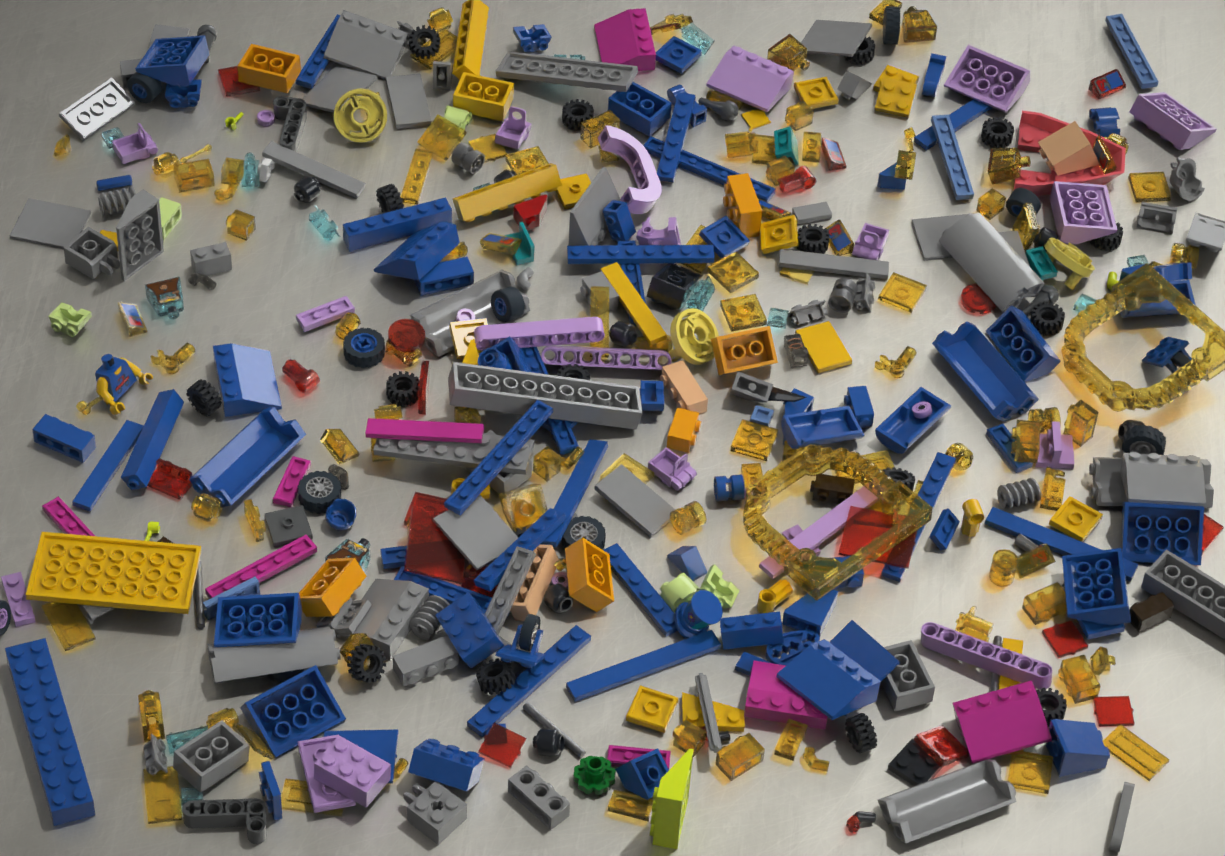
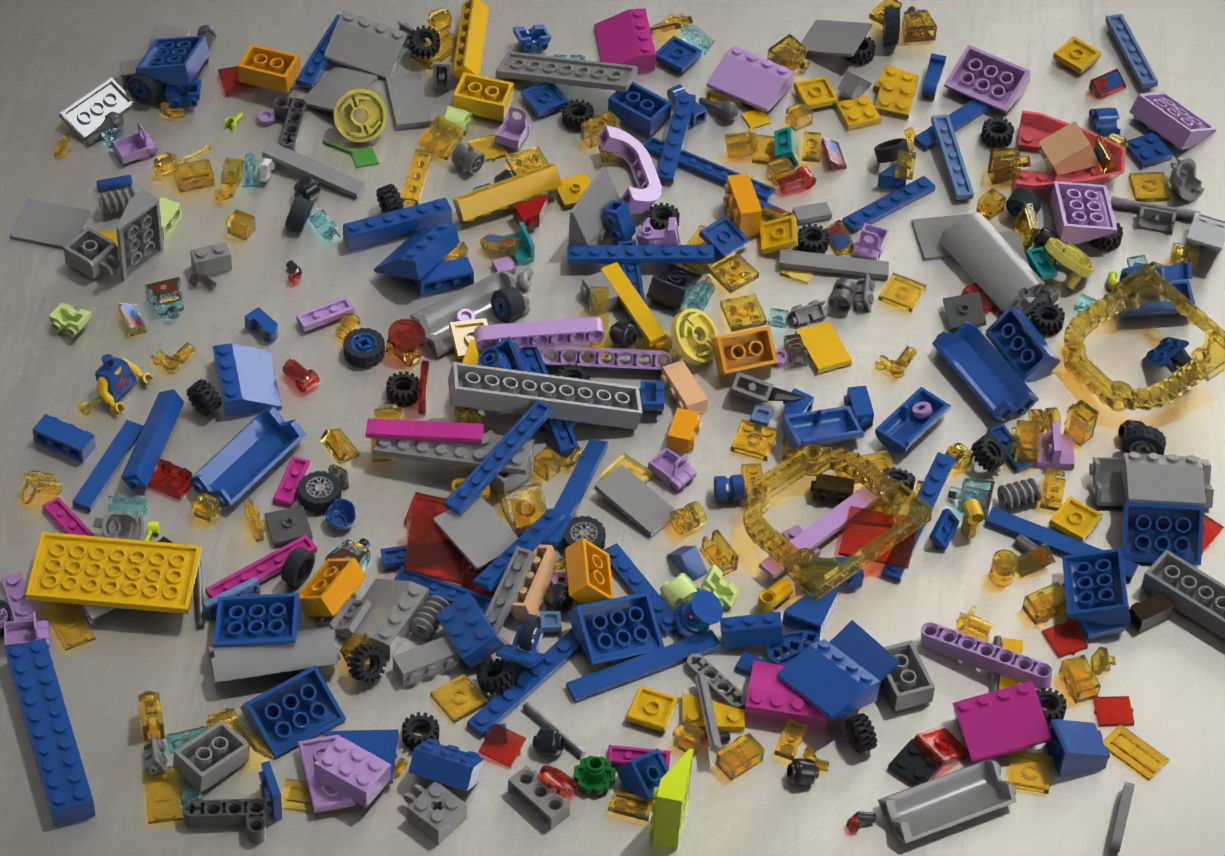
(26, 631): none -> lavender piece
(41, 483): none -> clear yellow piece
(111, 121): none -> dark grey piece
(121, 503): none -> clear light blue hinge
(121, 525): none -> light grey helmet
(171, 113): none -> clear yellow arm
(262, 324): none -> blue leg
(296, 271): none -> clear red arm
(297, 566): none -> black tyre
(299, 214): none -> black wheel
(361, 157): none -> bright green piece
(419, 722): none -> black tyre
(458, 698): none -> clear yellow tile
(505, 264): none -> lavender tile
(544, 98): none -> blue plate
(551, 621): none -> medium blue plate
(558, 779): none -> clear red tile
(616, 628): none -> blue slope
(662, 211): none -> black tyre
(717, 681): none -> light grey beam
(719, 552): none -> clear yellow hinge
(782, 358): none -> lavender tile
(802, 772): none -> black head
(858, 112): none -> yellow plate
(888, 204): none -> blue plate
(889, 149): none -> black tyre
(963, 309): none -> dark grey plate
(973, 489): none -> clear light blue torso
(988, 453): none -> black tyre
(1077, 55): none -> yellow plate
(1125, 203): none -> light grey piece
(1148, 150): none -> blue plate

